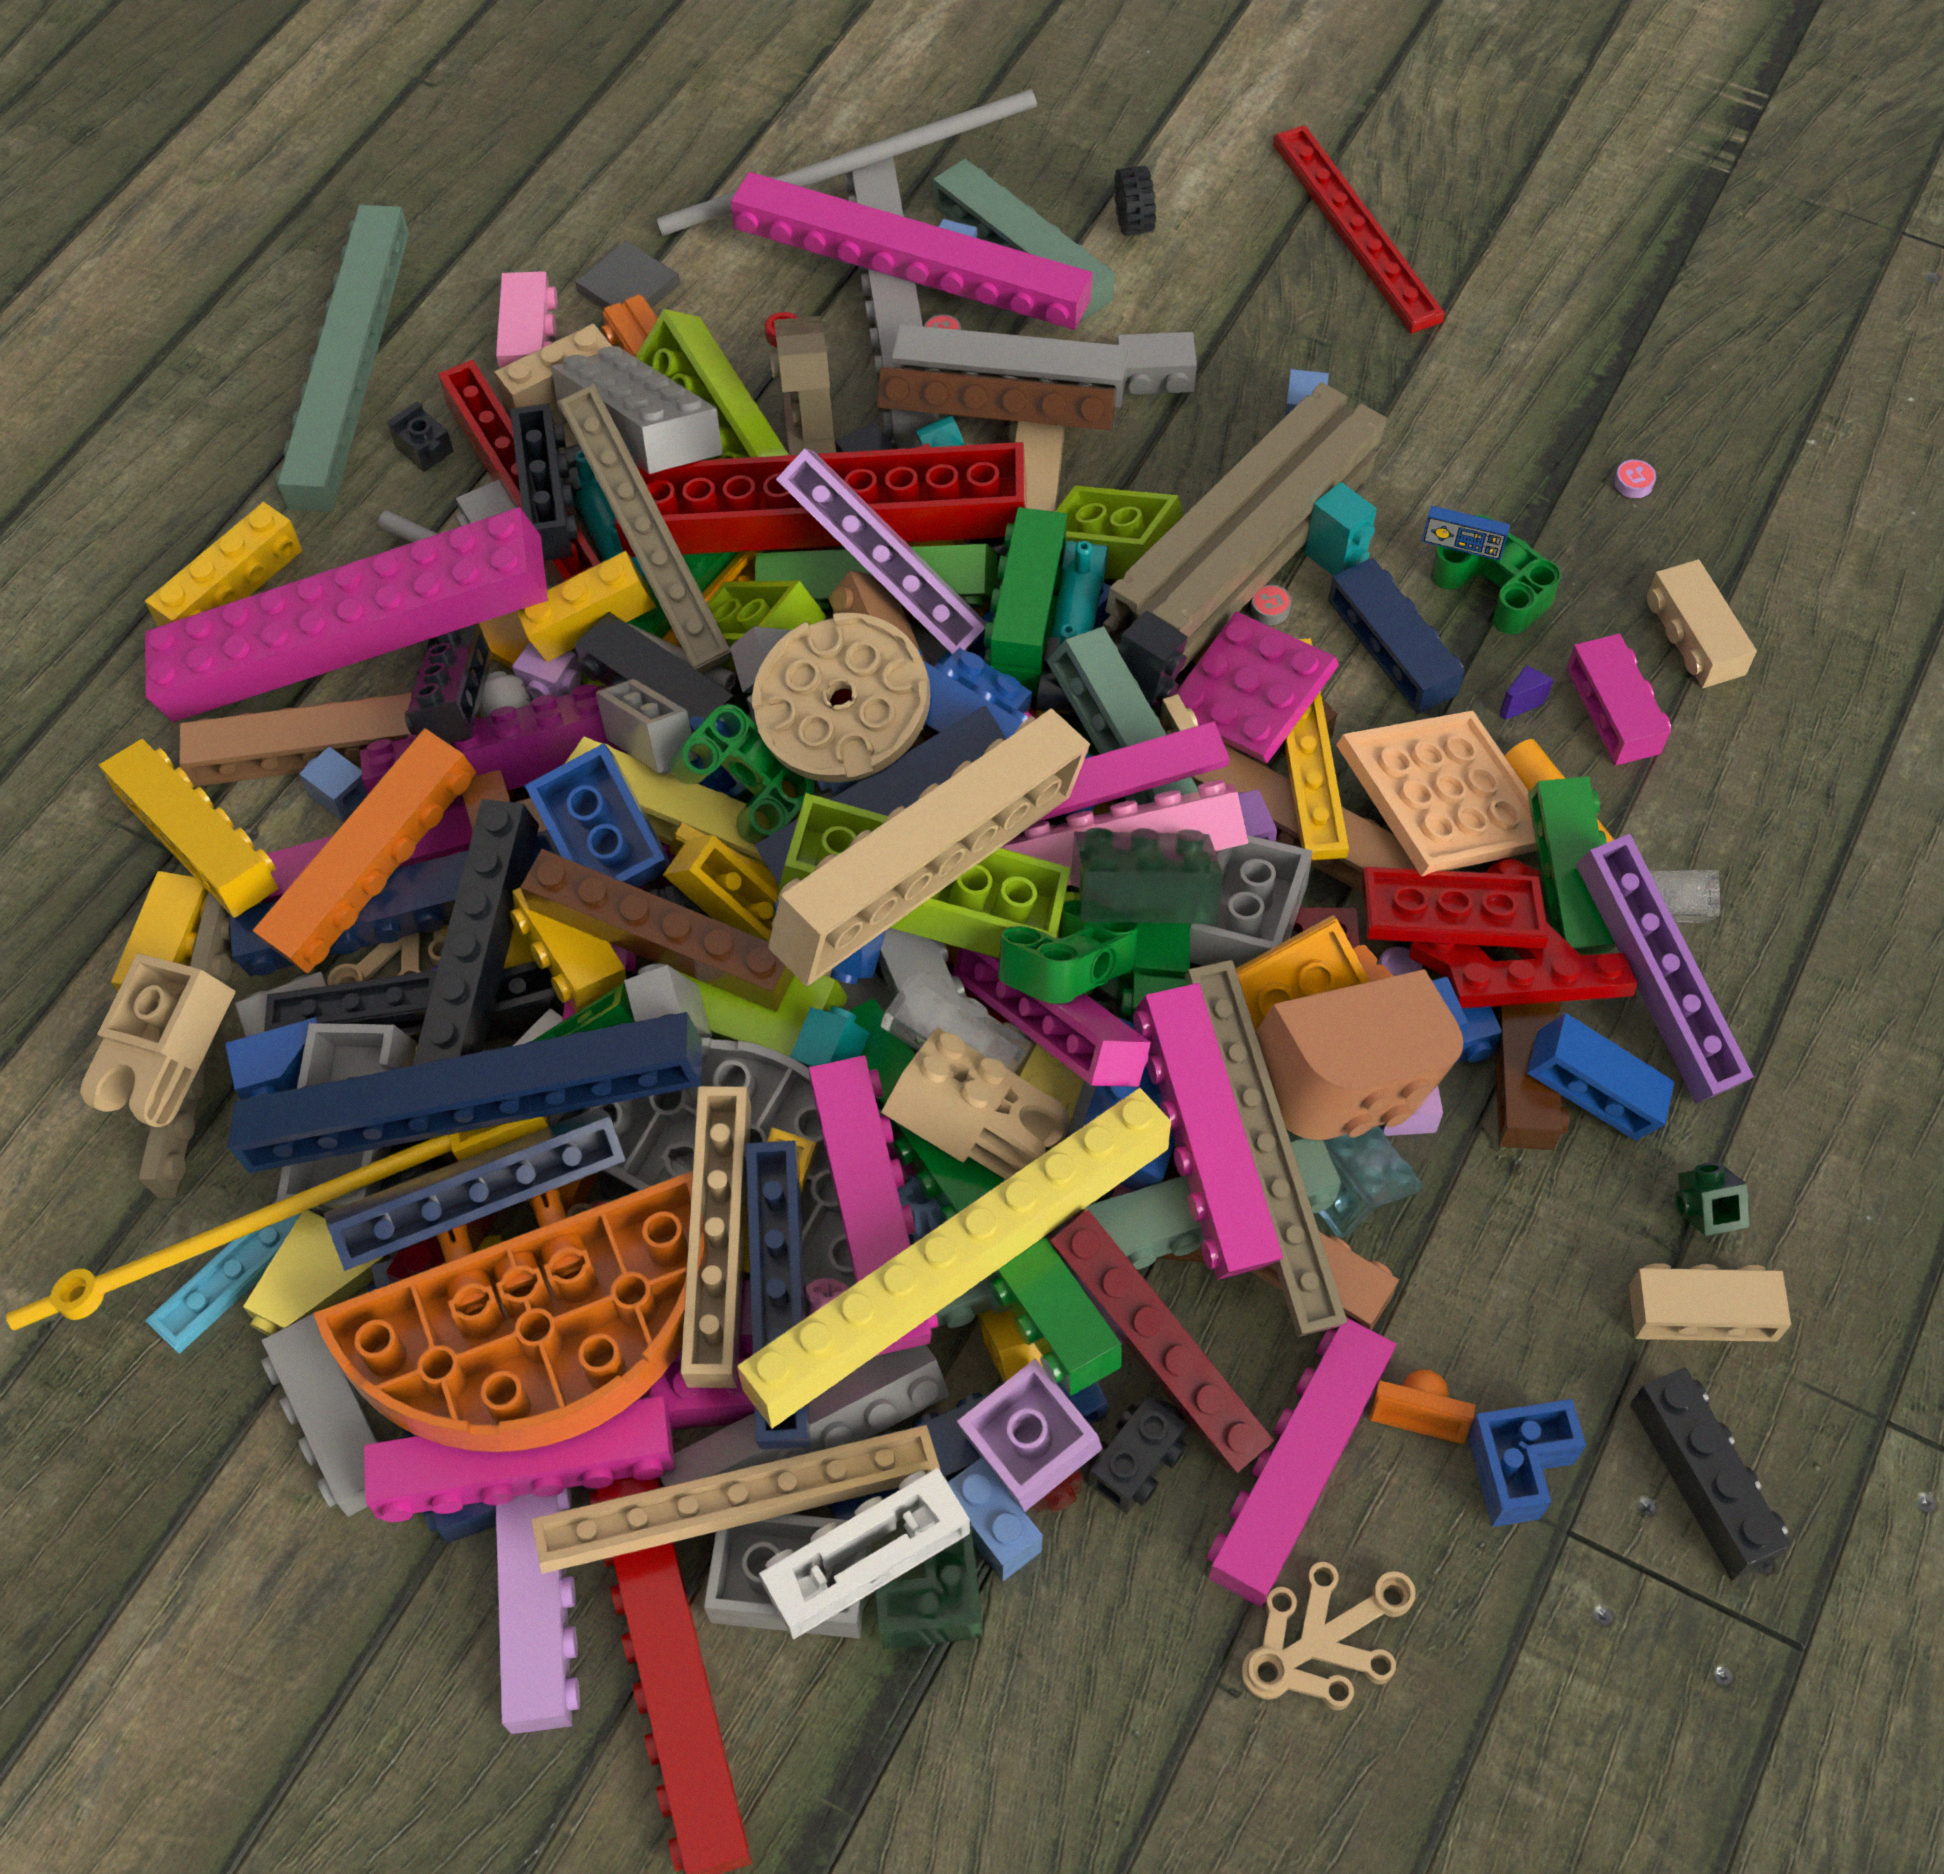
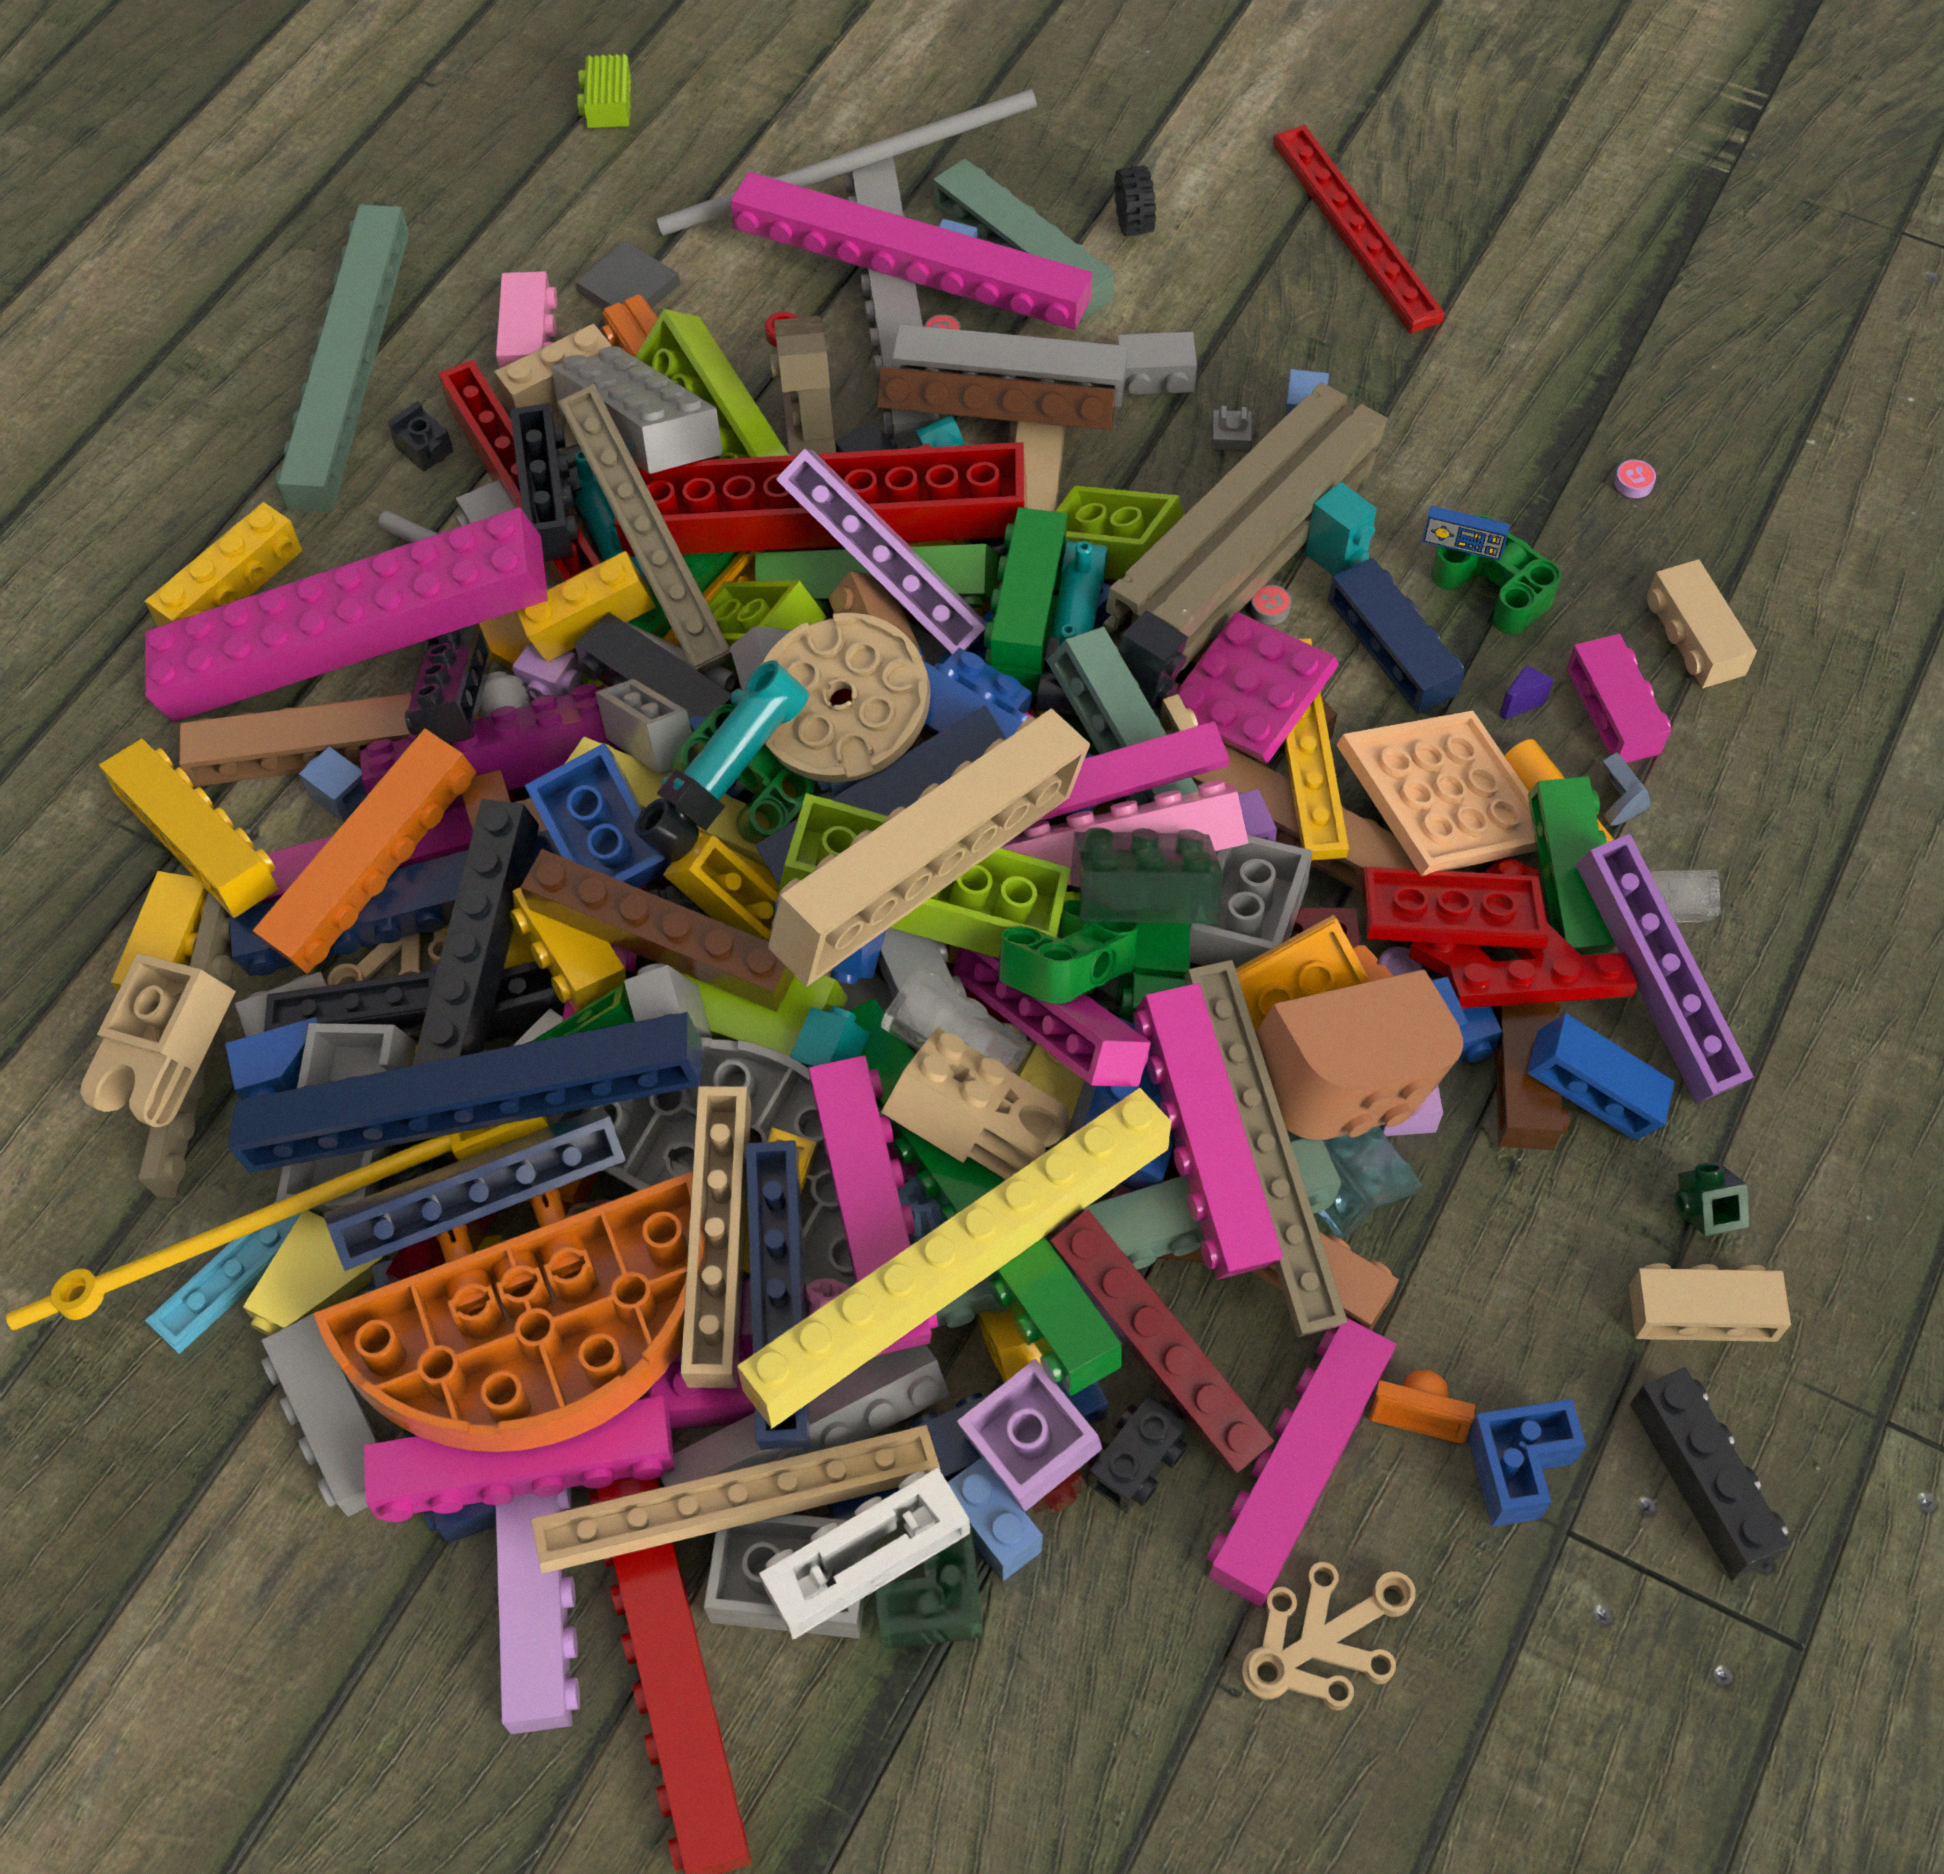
(606, 91): none -> lime brick
(694, 796): none -> teal piece
(1231, 429): none -> light grey tile
(1633, 794): none -> sand blue tile

